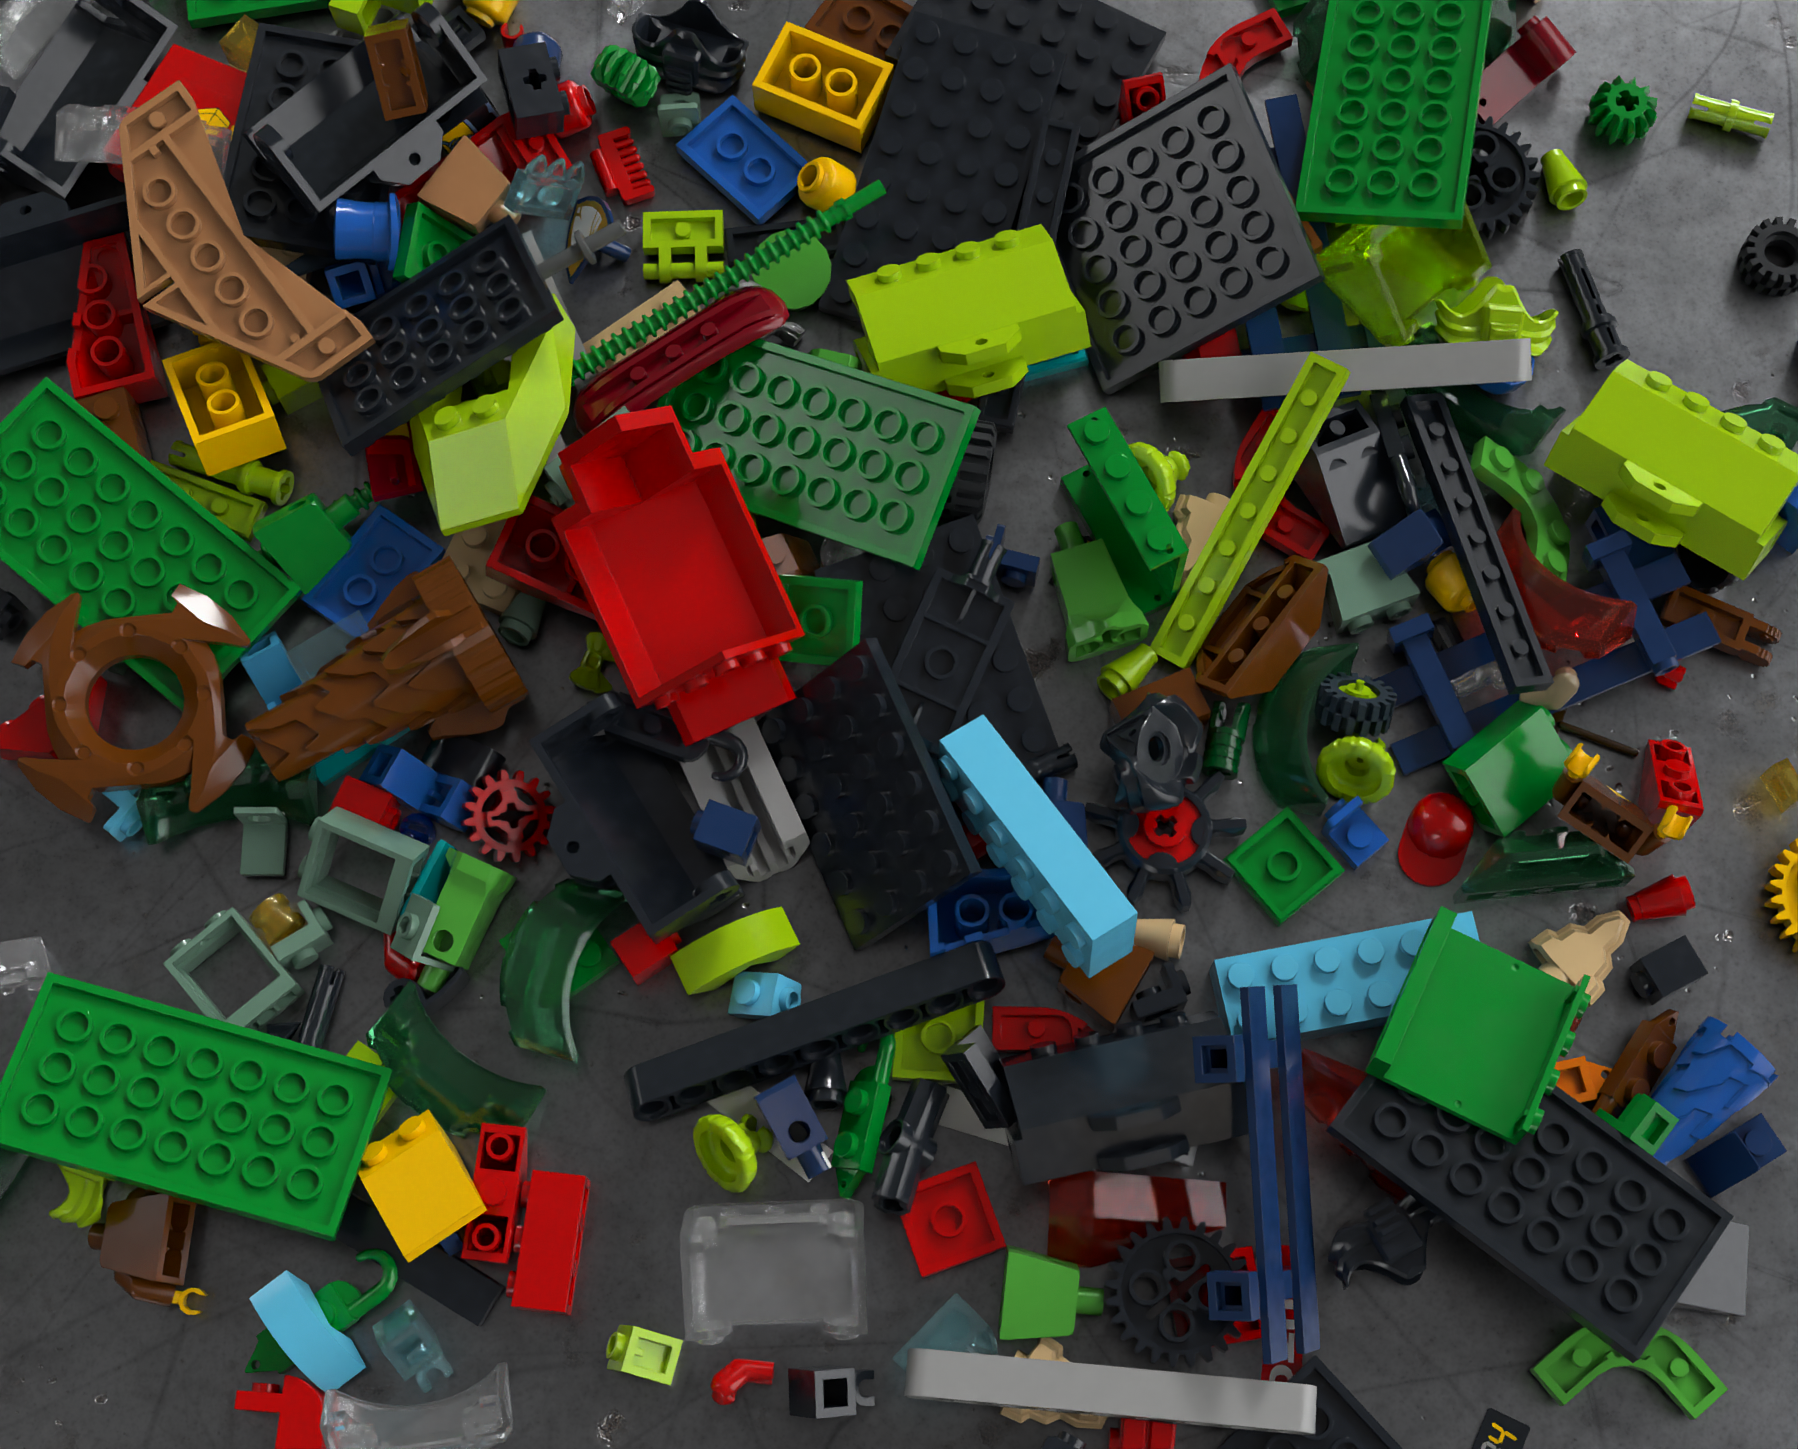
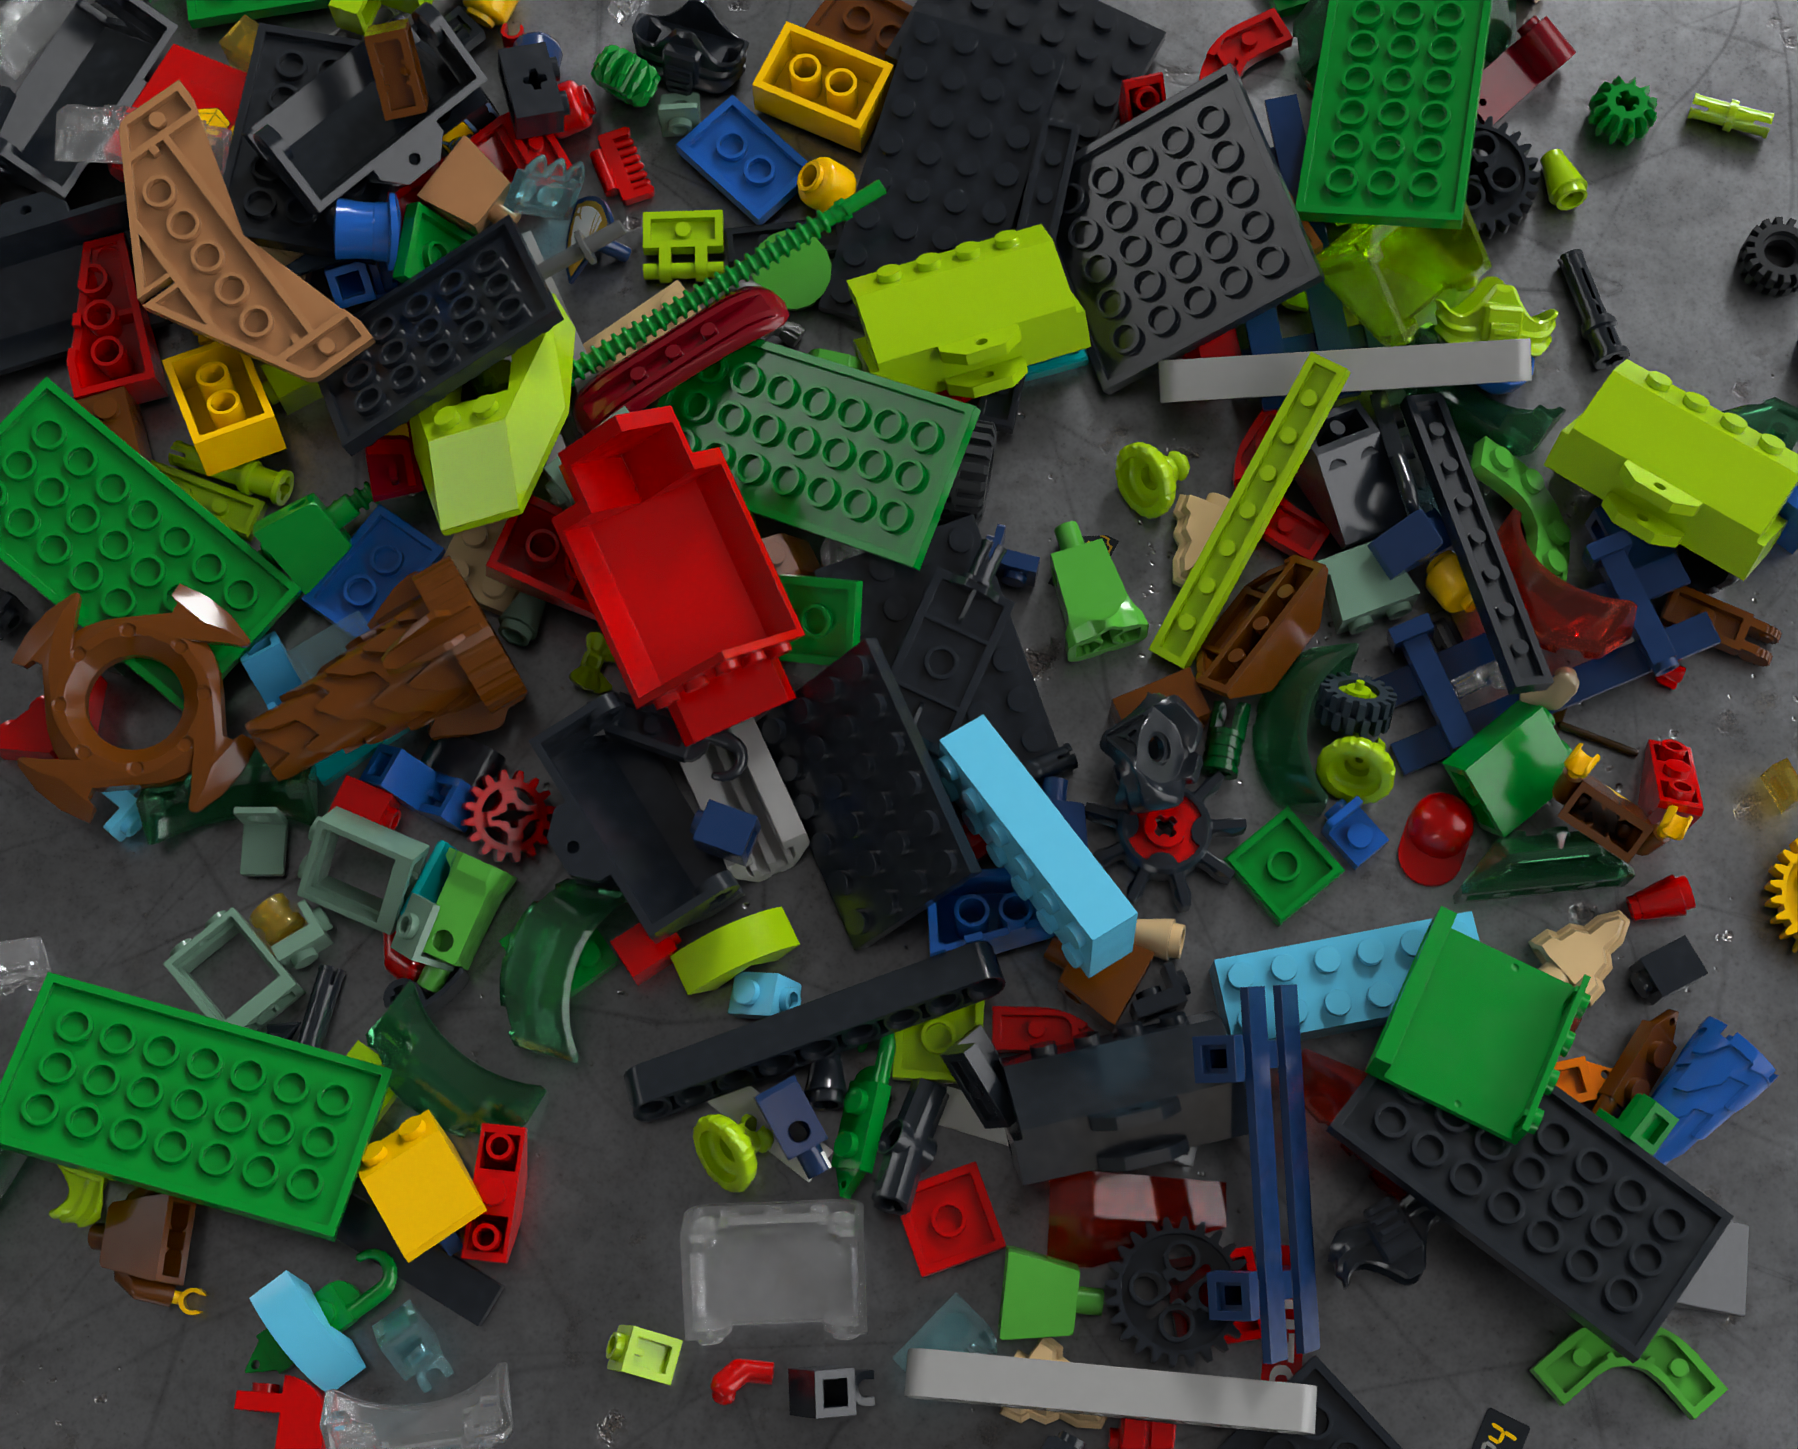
(419, 820): clear blue hinge -> none
(549, 1242): red brick -> none
(1126, 513): green panel -> none
(1126, 671): lime cone -> none
(1735, 1156): dark blue slope -> none

